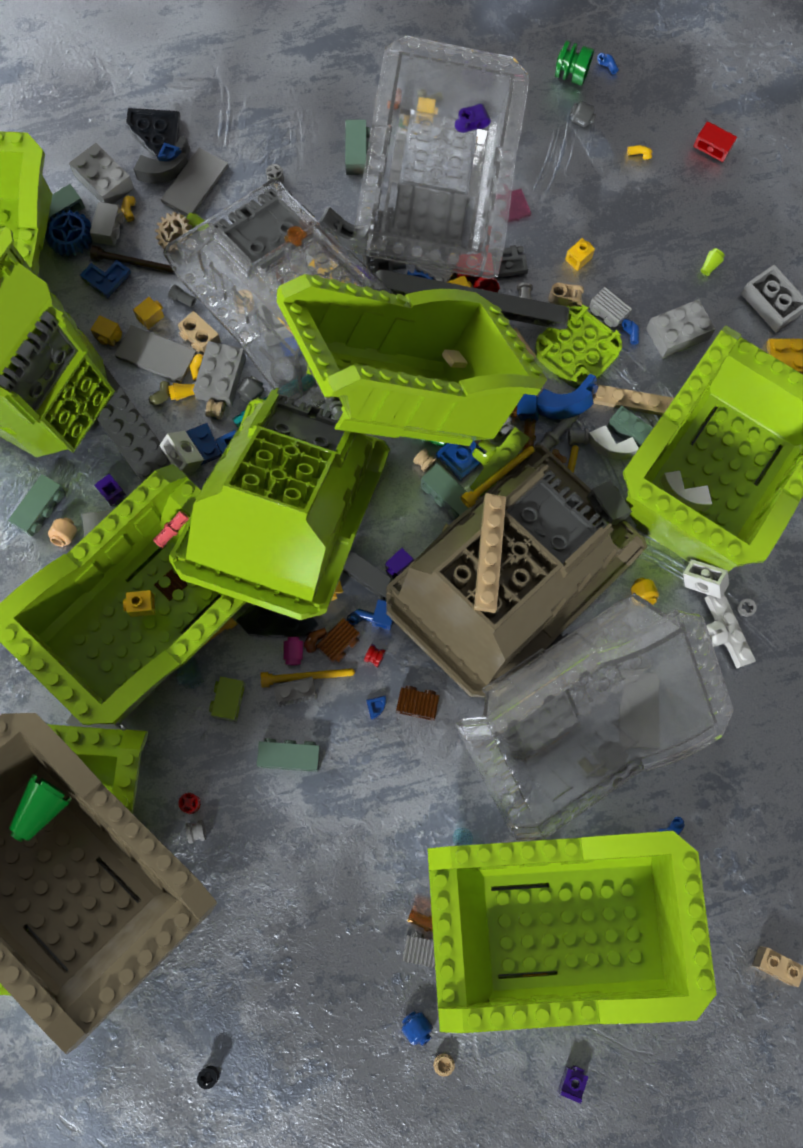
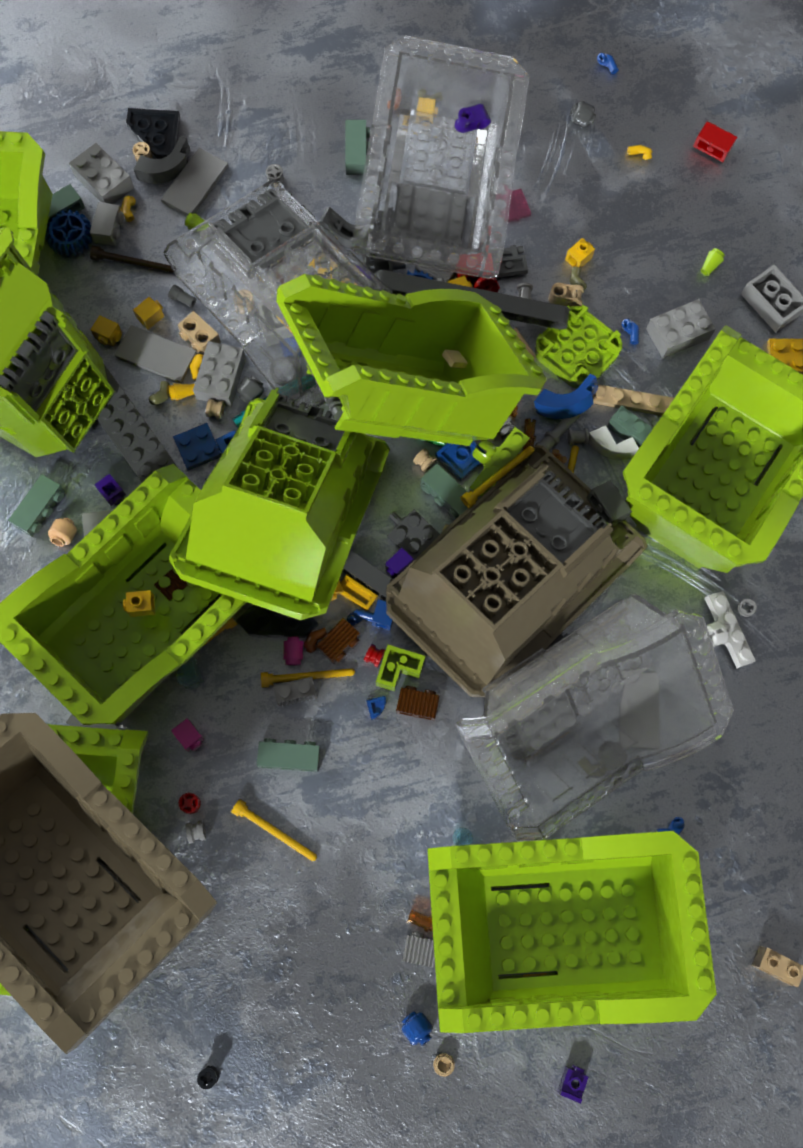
(37, 808): green cone -> none
(106, 281): blue plate -> none
(141, 148): none -> tan wheel
(168, 152): blue tile -> none
(171, 228): tan gear -> none
(171, 529): coral pin -> none
(181, 451): white brick -> none
(188, 735): none -> dark pink brick
(227, 699): lime brick -> none
(241, 809): none -> yellow piece
(295, 236): clear orange plate -> none
(358, 593): none -> yellow tile
(396, 662): none -> lime brick
(412, 533): none -> dark grey plate
(490, 553): tan plate -> none
(527, 407): blue panel -> none
(574, 63): green wheel -> none
(575, 278): none -> olive arm
(610, 308): light grey brick -> none
(645, 589): yellow head -> none
(696, 498): white brick -> none
(706, 578): white brick -> none

